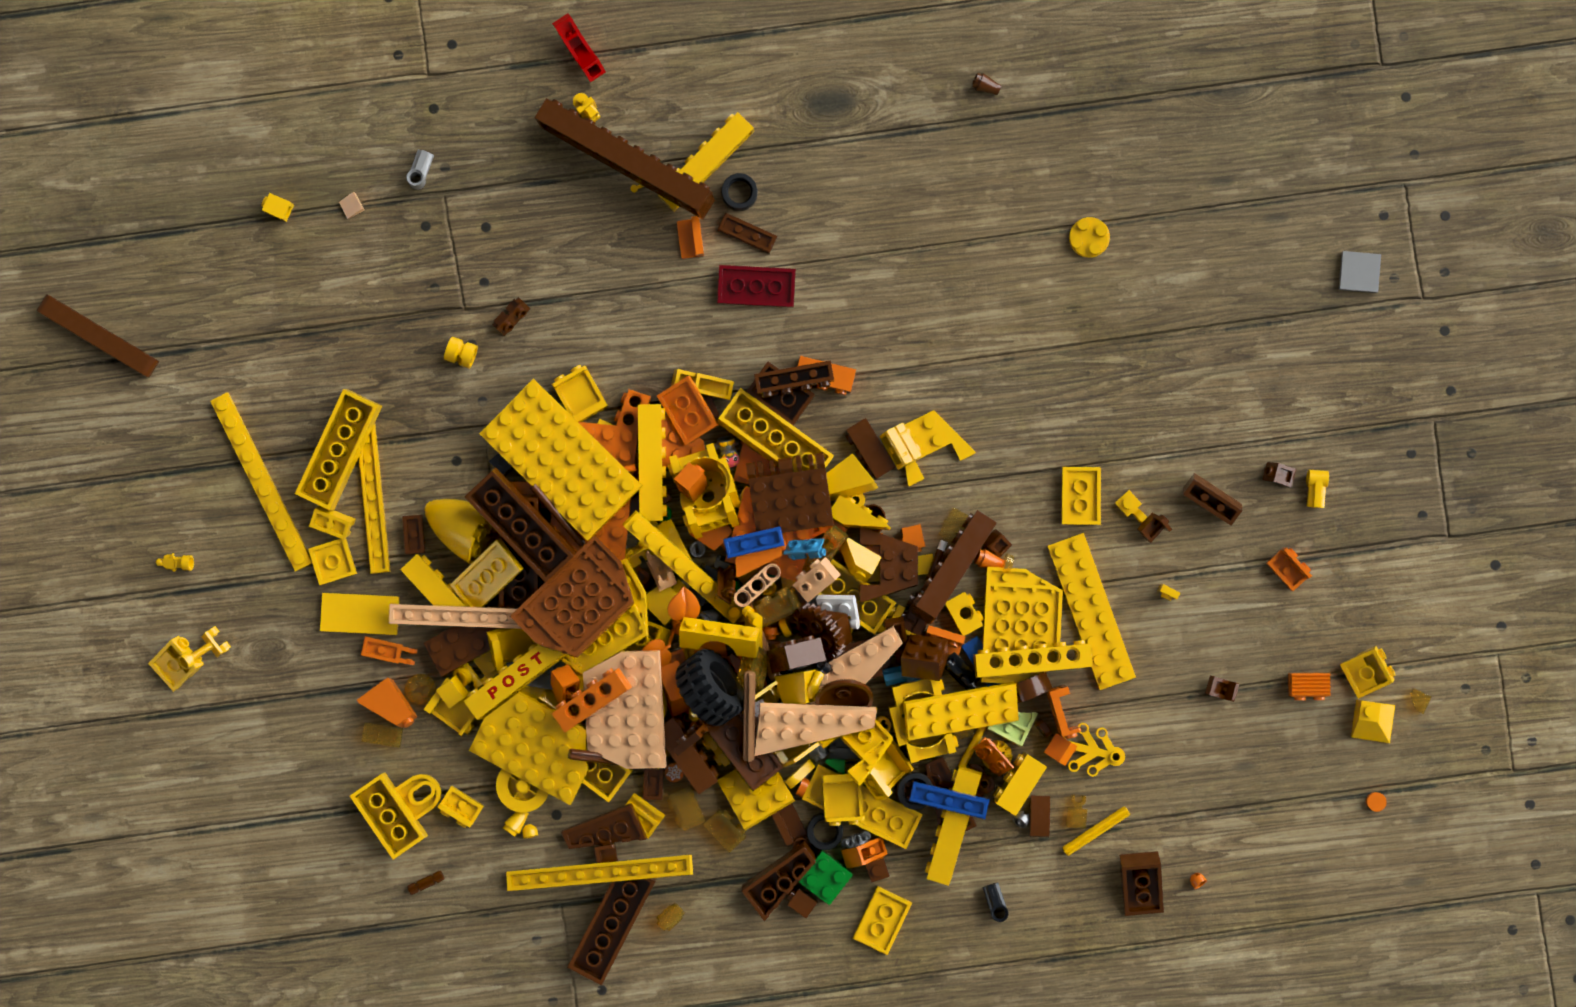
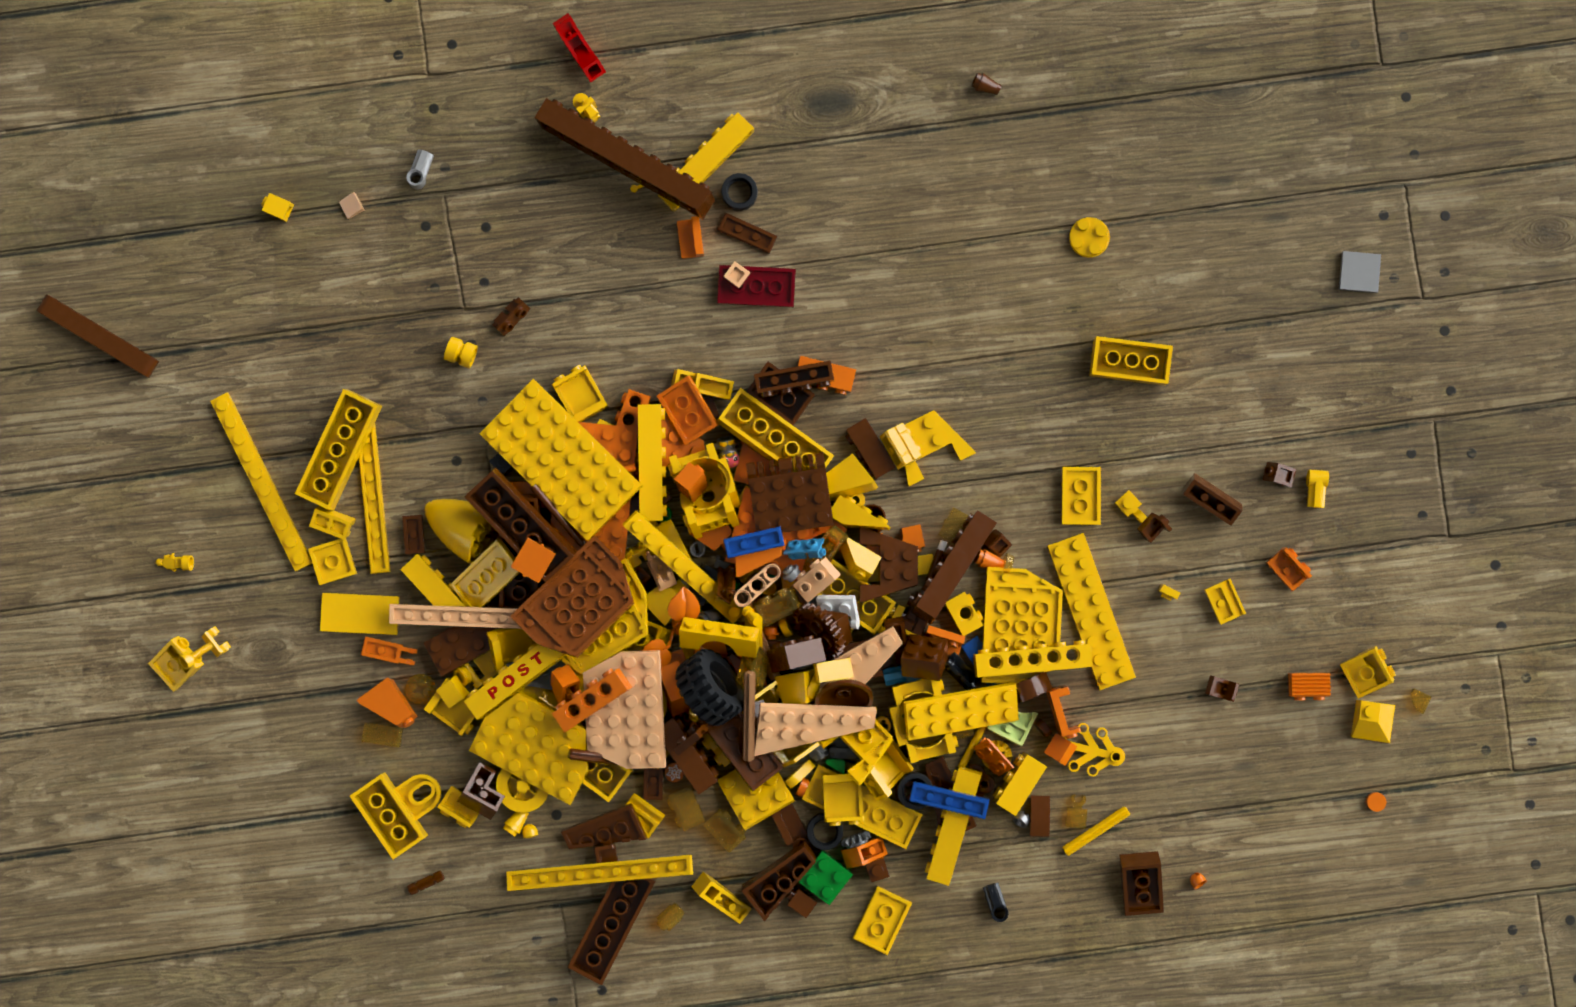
(478, 795): none -> reddish brown brick
(533, 560): none -> orange piece
(721, 897): none -> yellow slope
(736, 274): none -> light nougat plate
(791, 572): none -> light grey plate
(833, 670): none -> yellow tile
(1131, 361): none -> yellow brick
(1224, 601): none -> yellow plate

